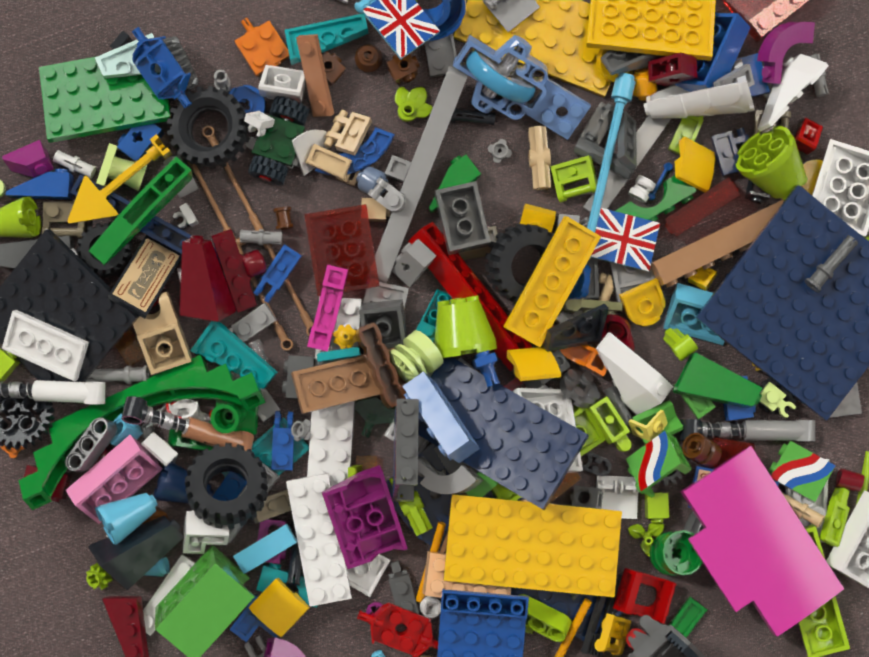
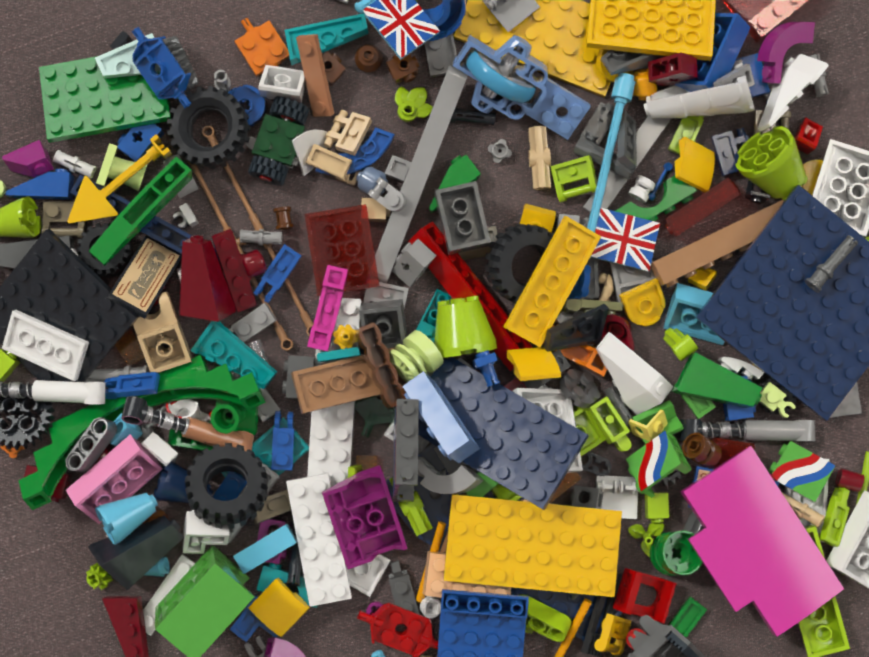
(132, 385): none -> blue hinge
(260, 121): white tile -> none
(301, 430): light grey plate -> none
(735, 365): none -> white slope

